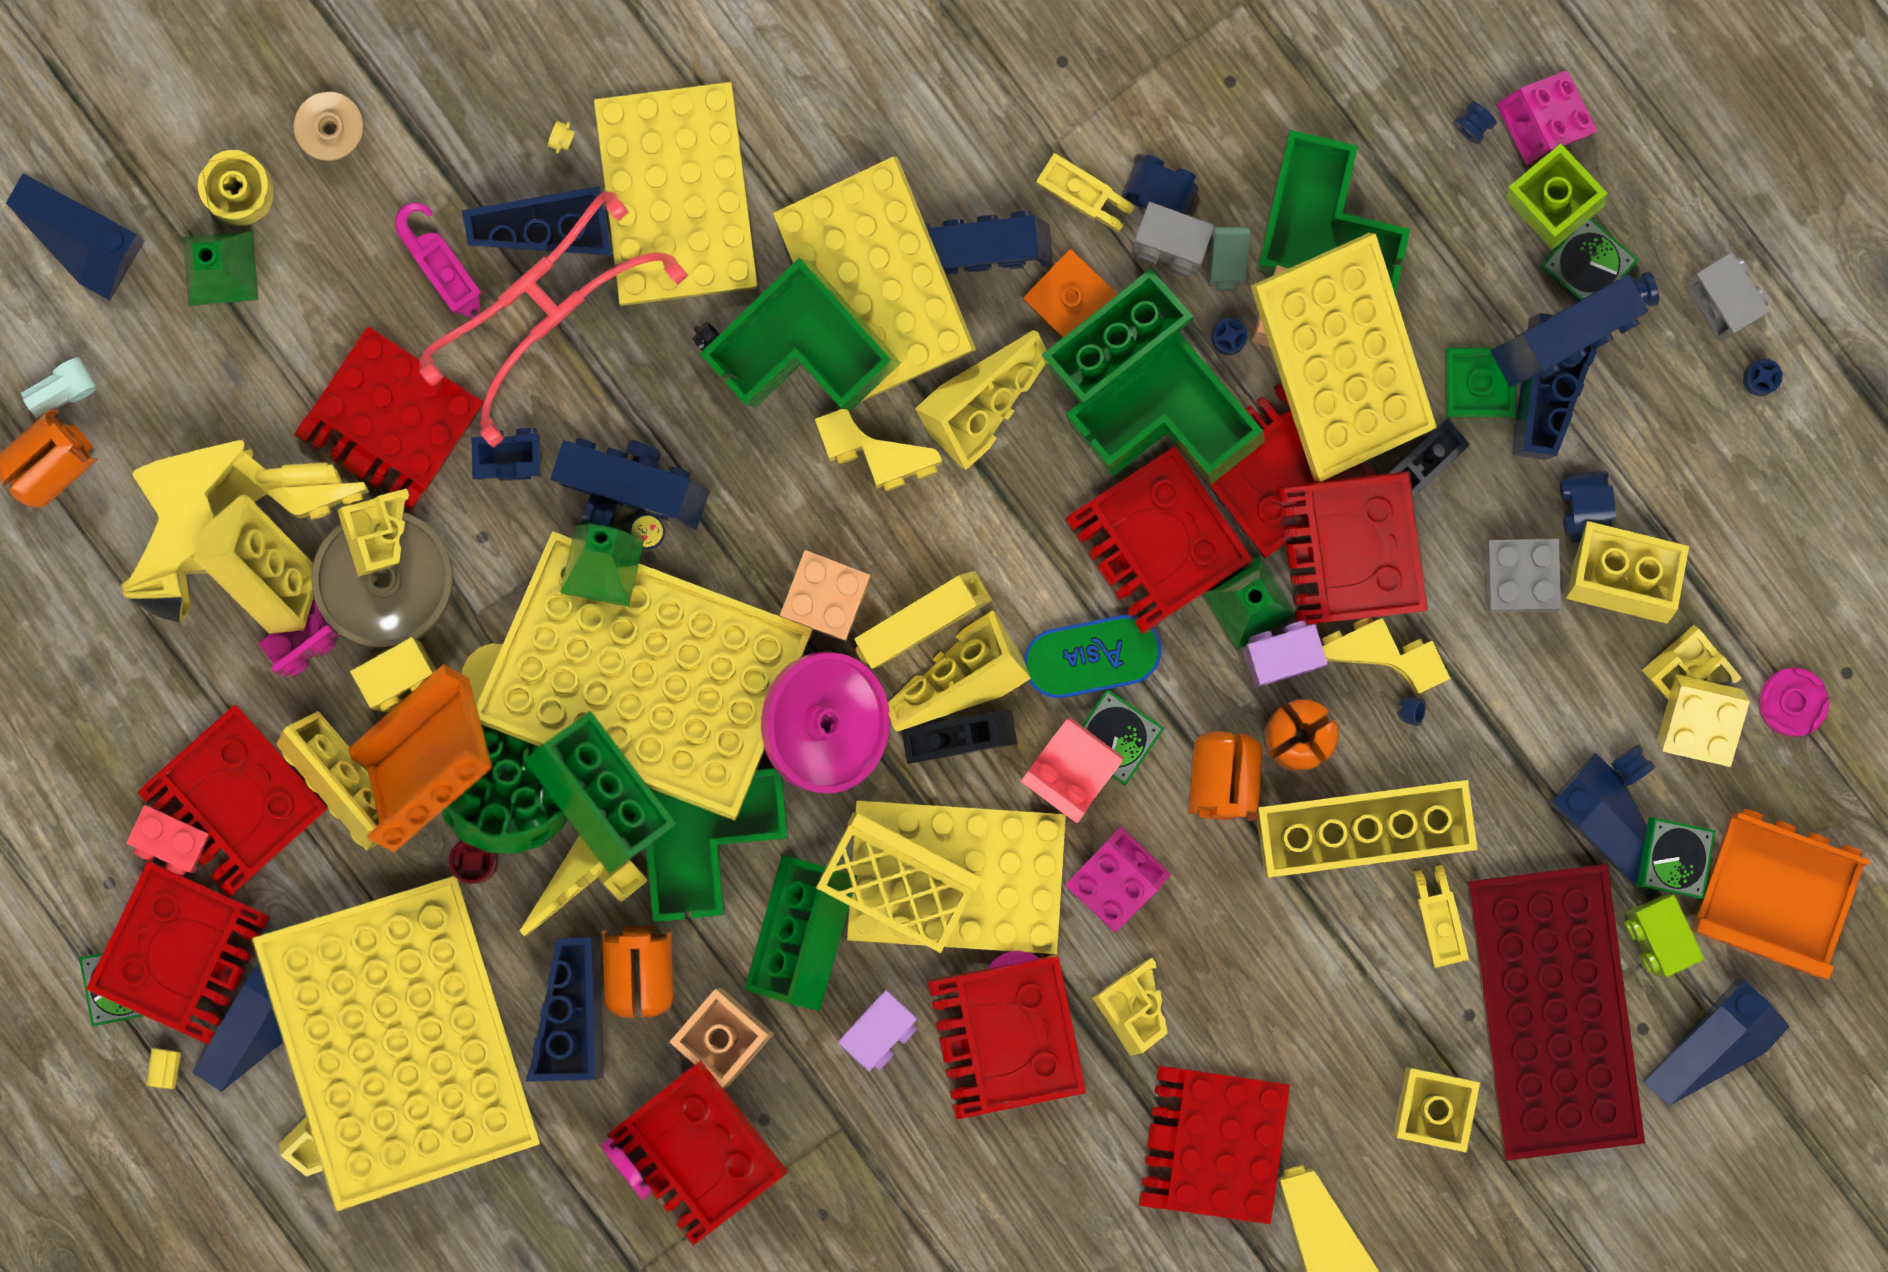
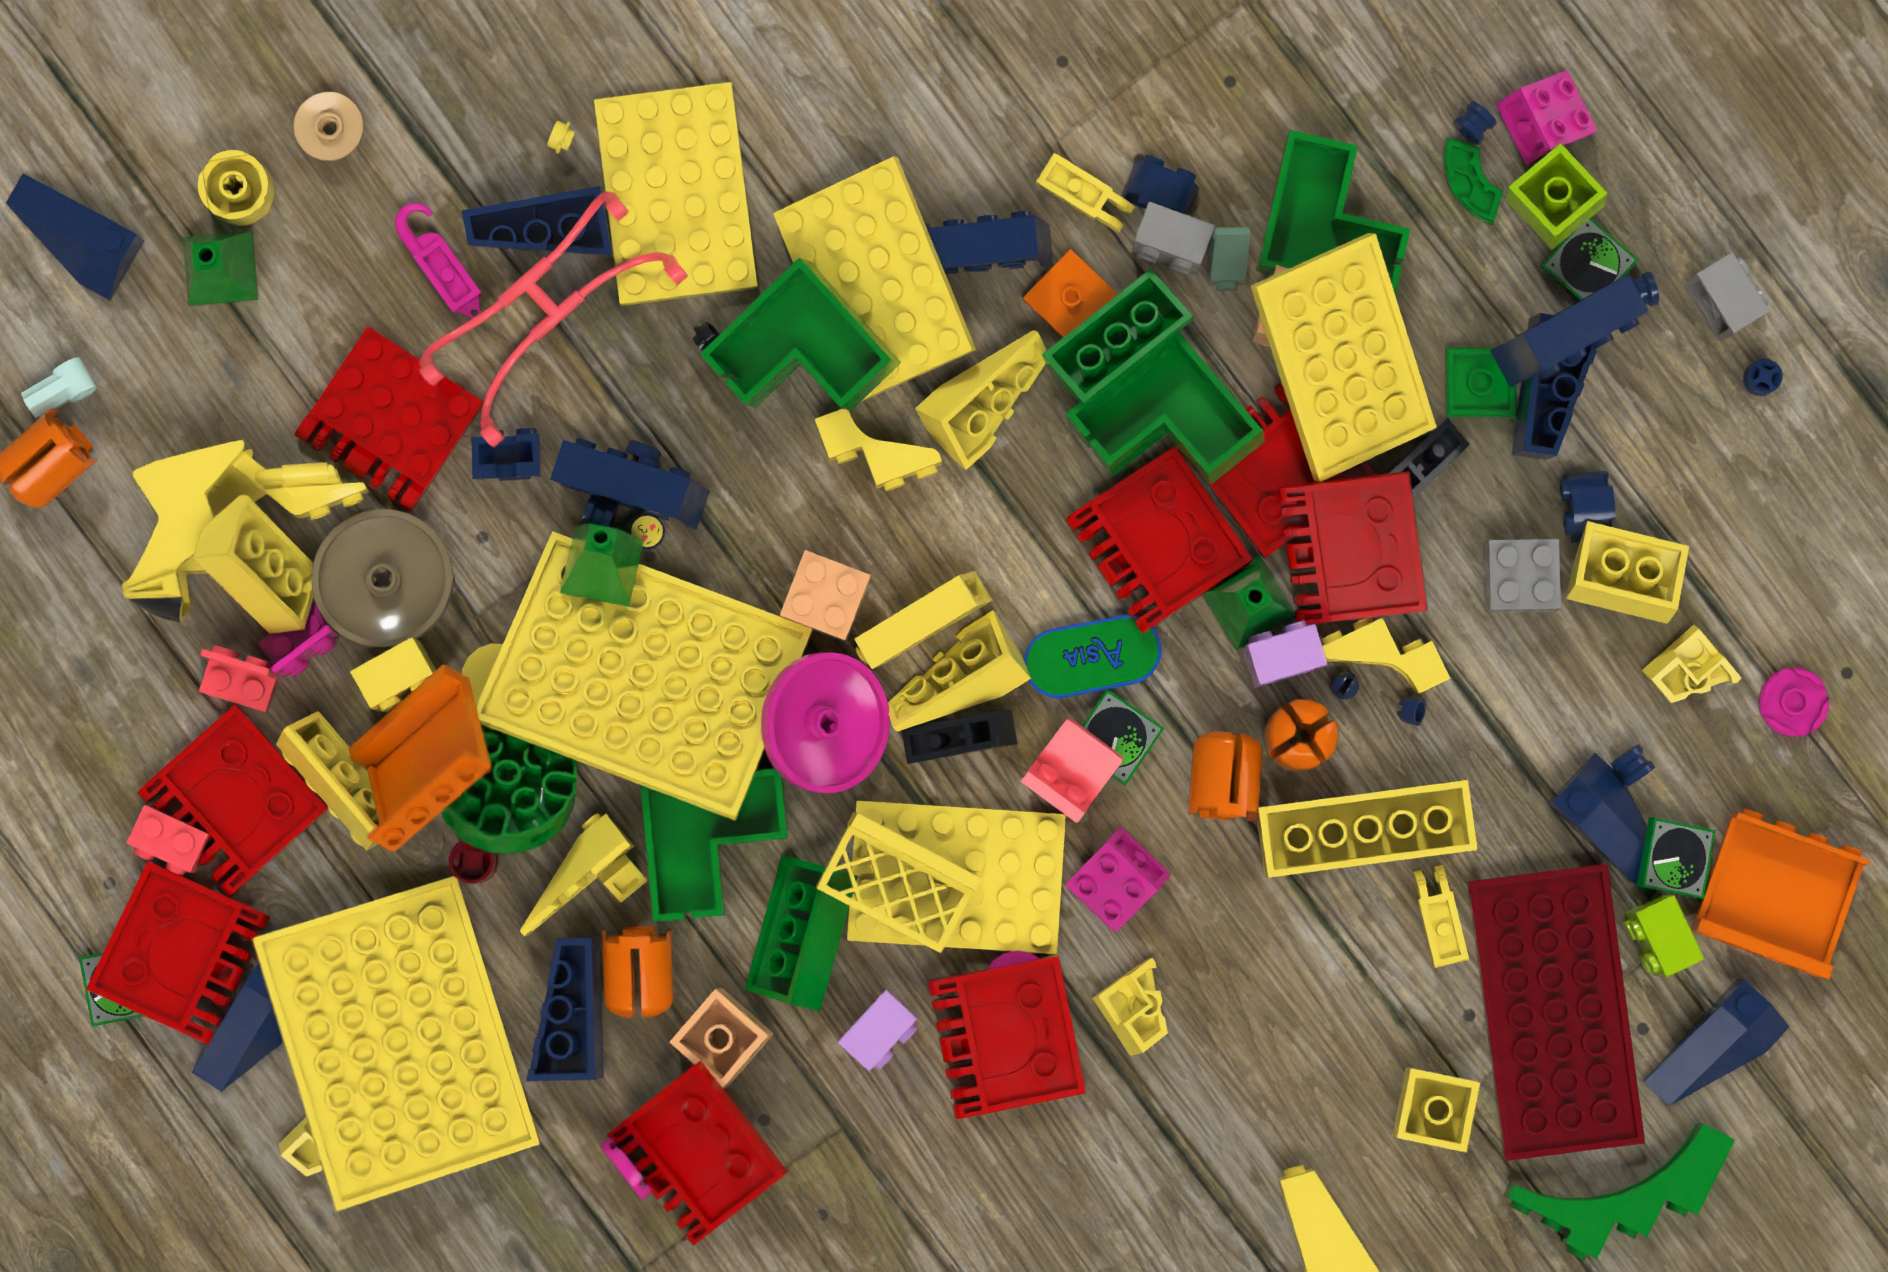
(163, 1068): light yellow piece -> none
(238, 681): none -> coral bracket
(374, 531): light yellow slope -> none
(599, 792): green slope -> none
(1221, 1146): red hinge -> none
(1228, 330): dark blue wheel -> none
(1338, 680): none -> dark blue hinge
(1468, 182): none -> green tile
(1589, 1220): none -> green arch
(1703, 720): light yellow brick -> none

